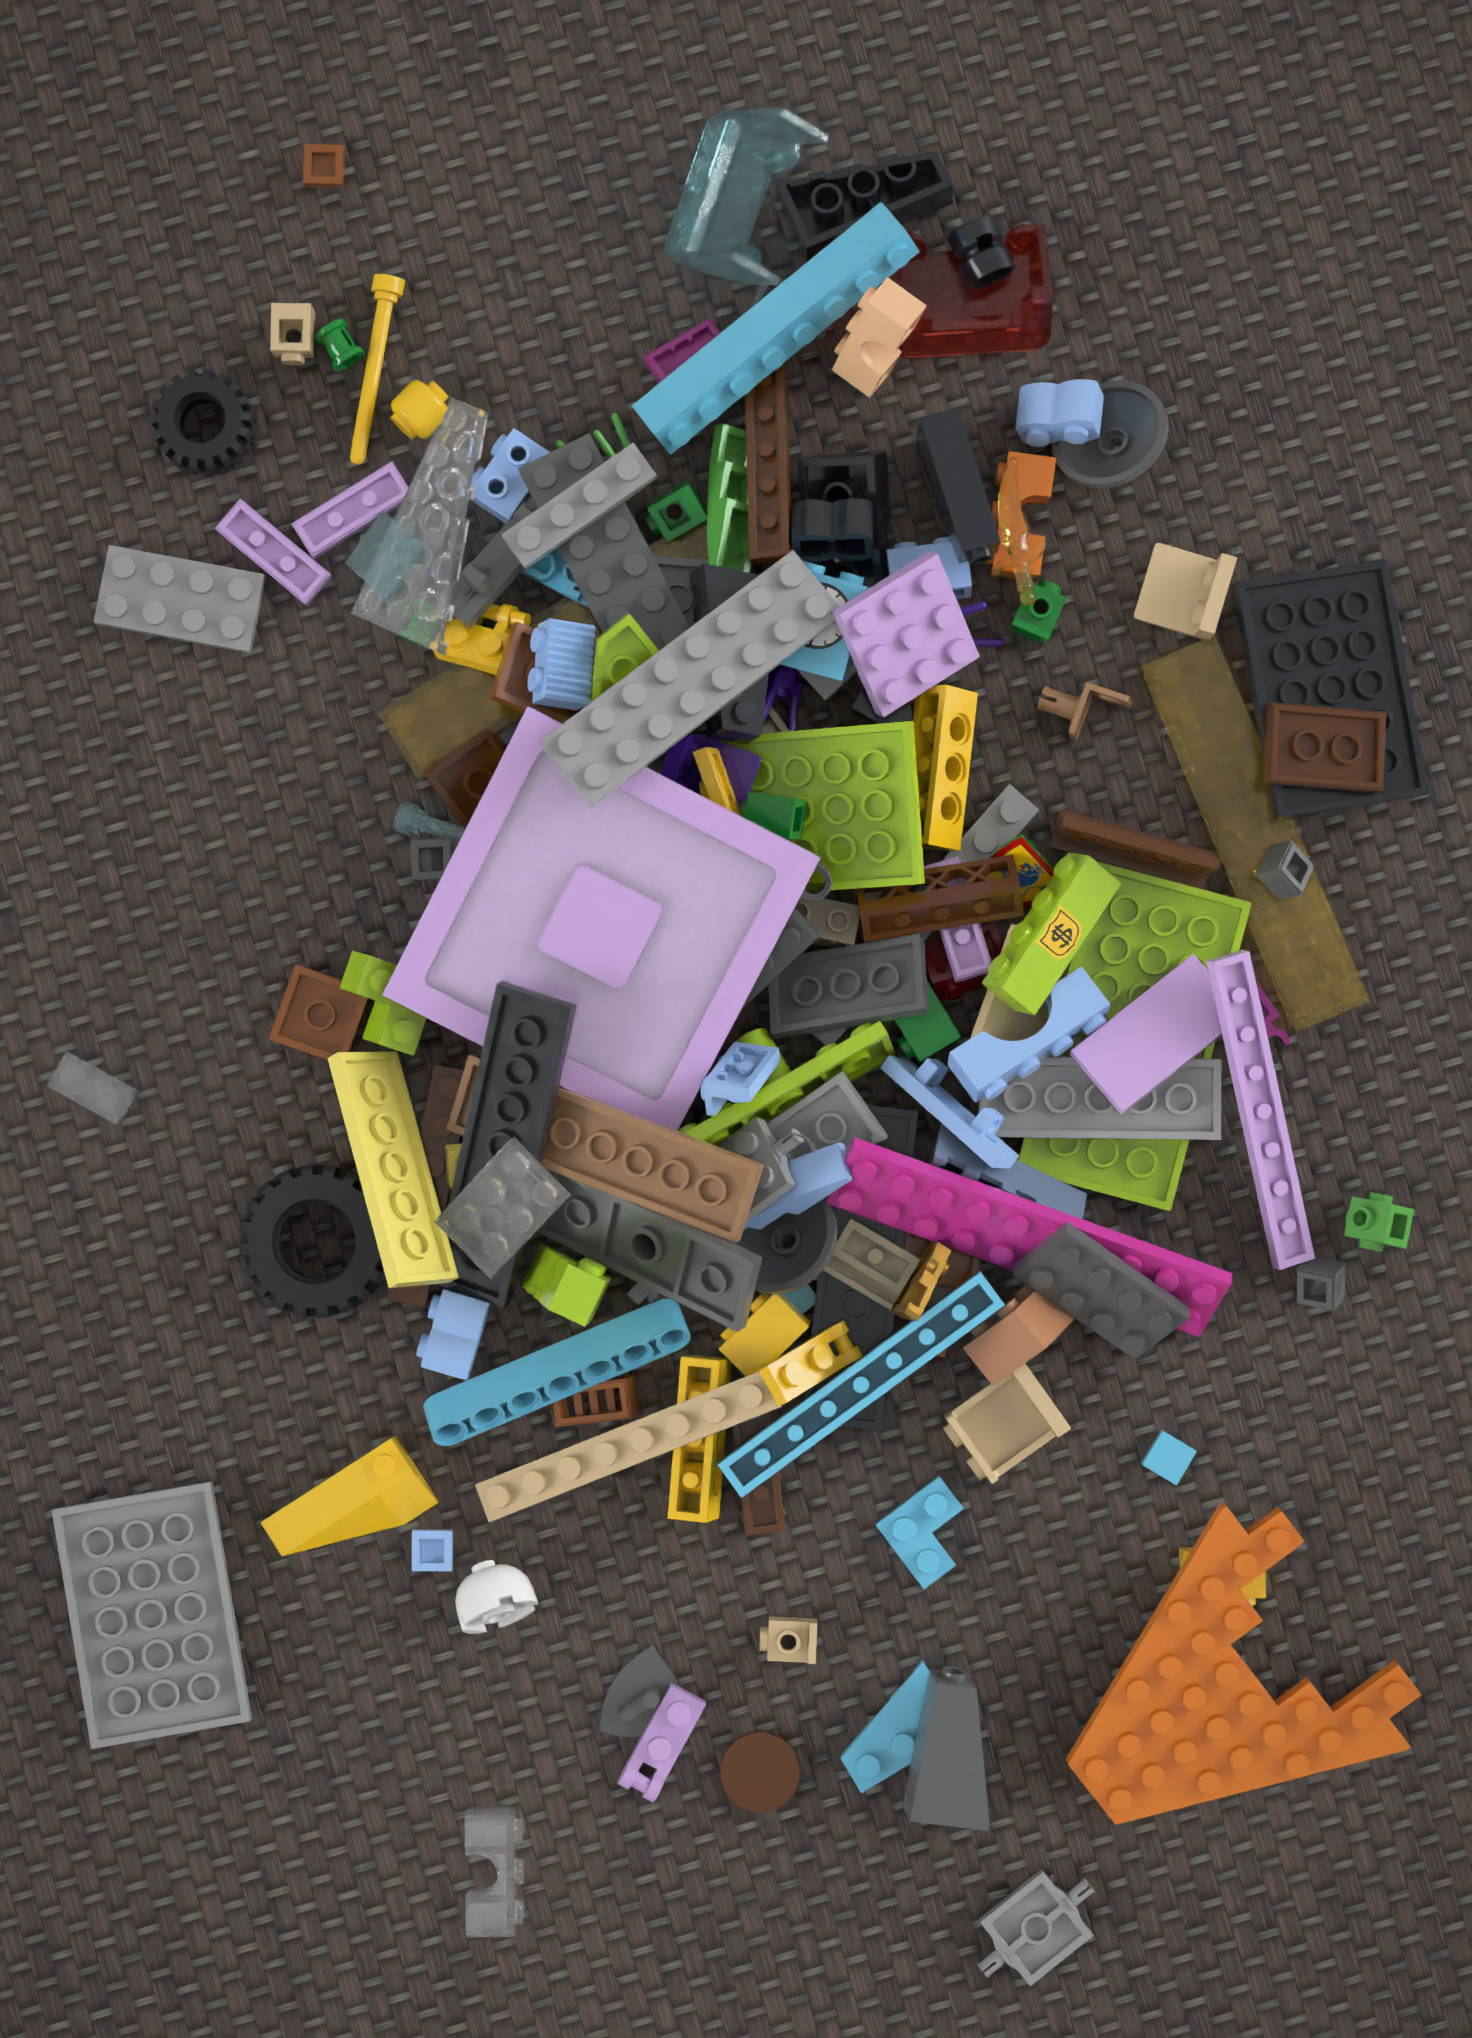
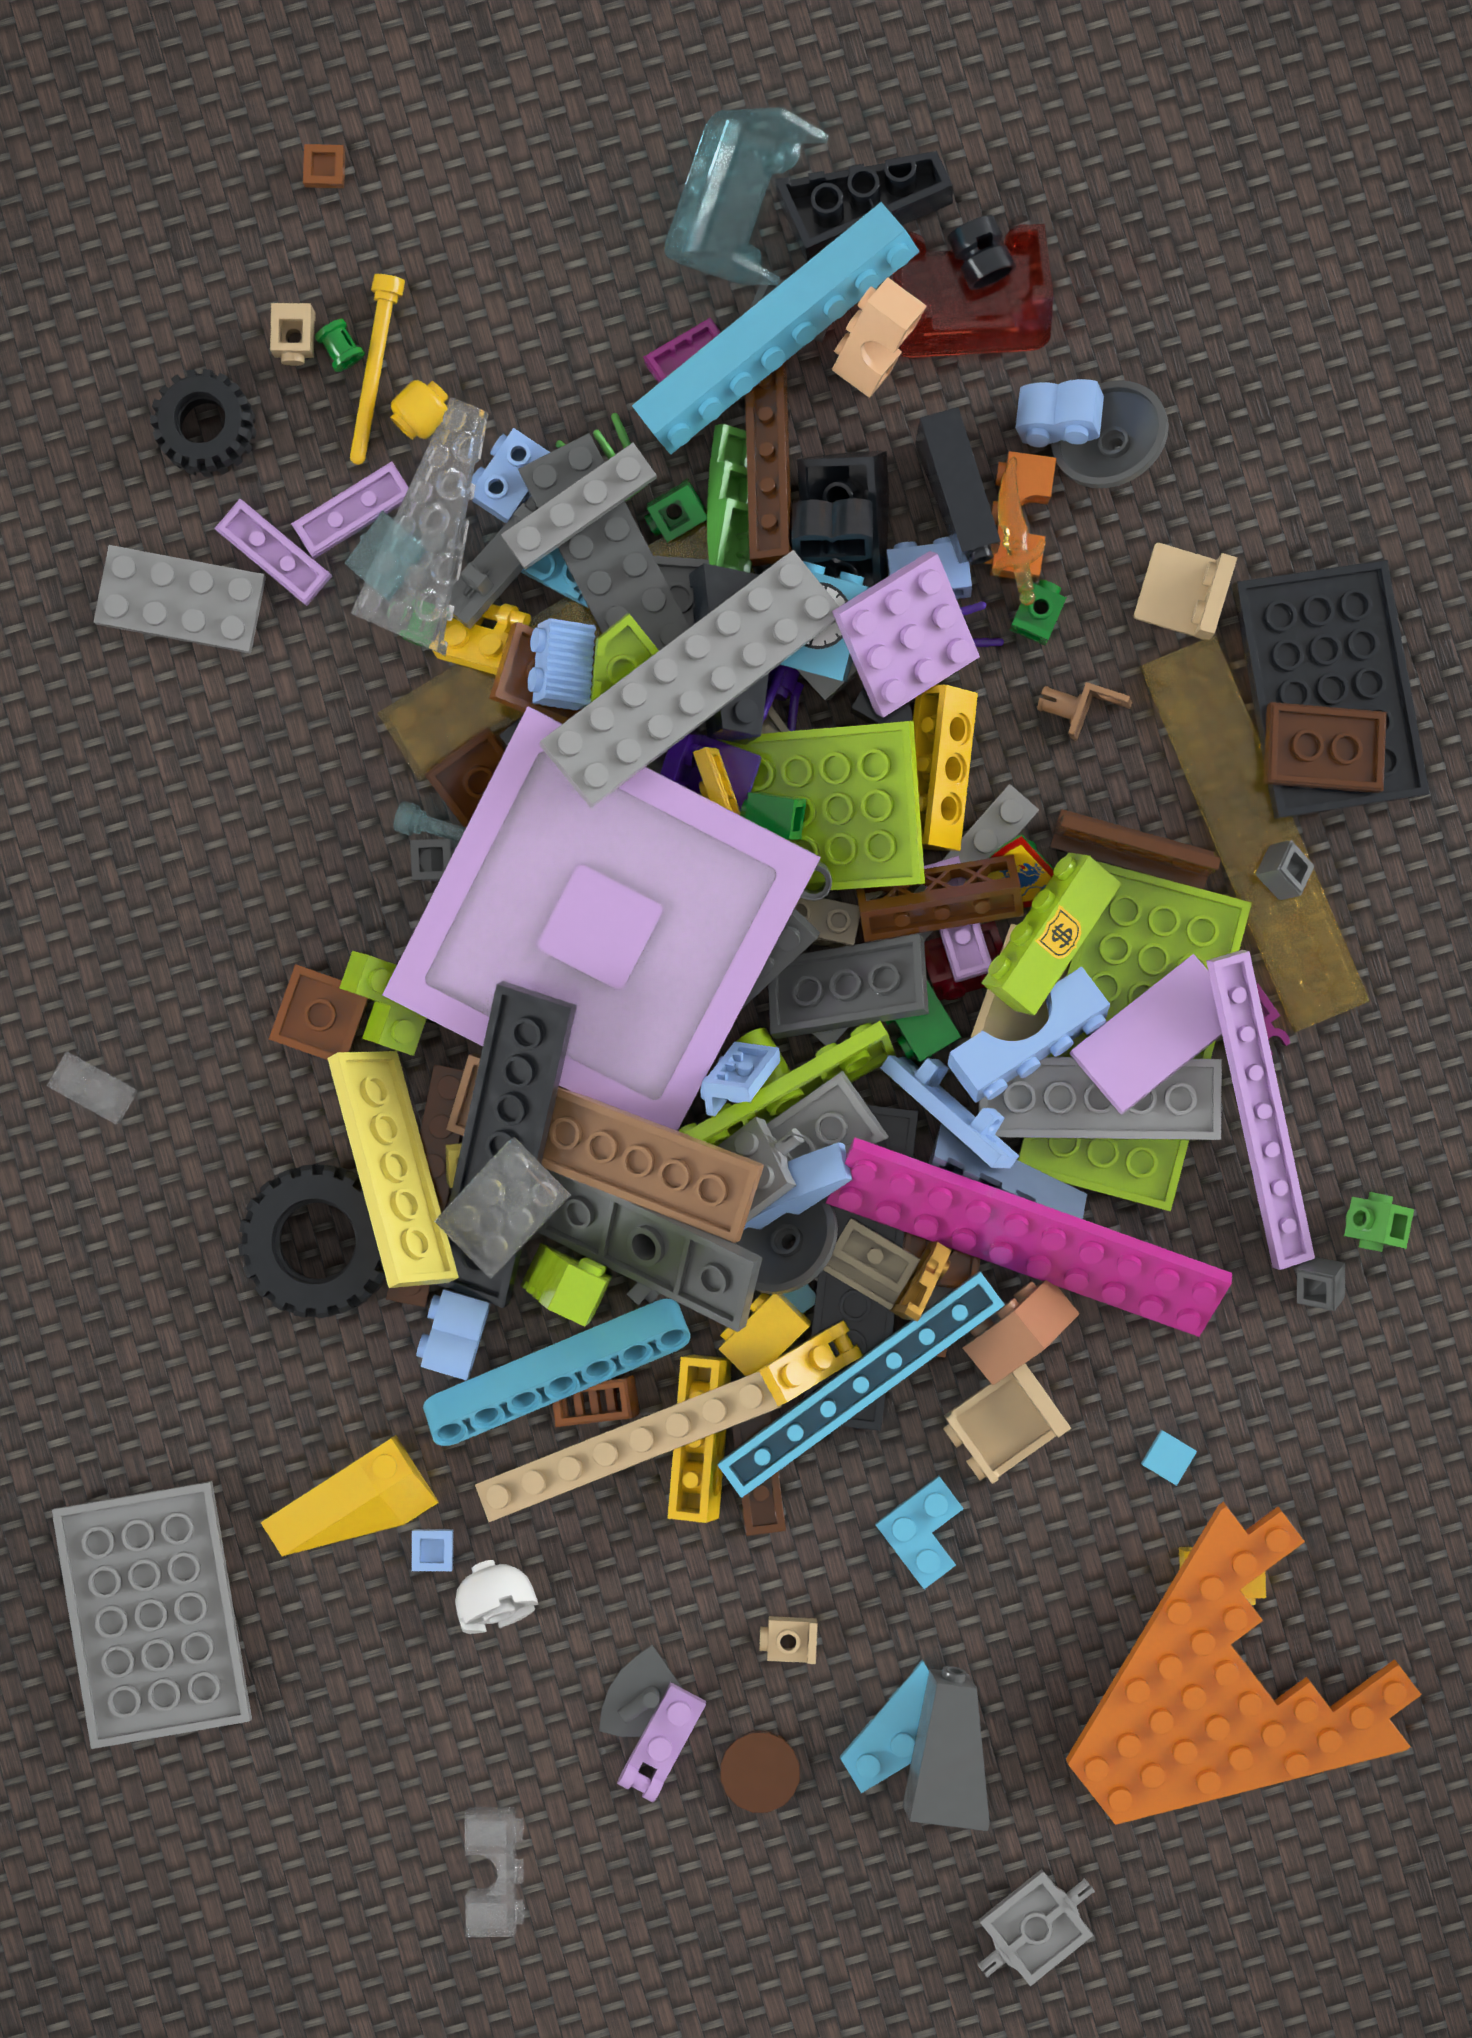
(1101, 1290): dark grey plate -> none

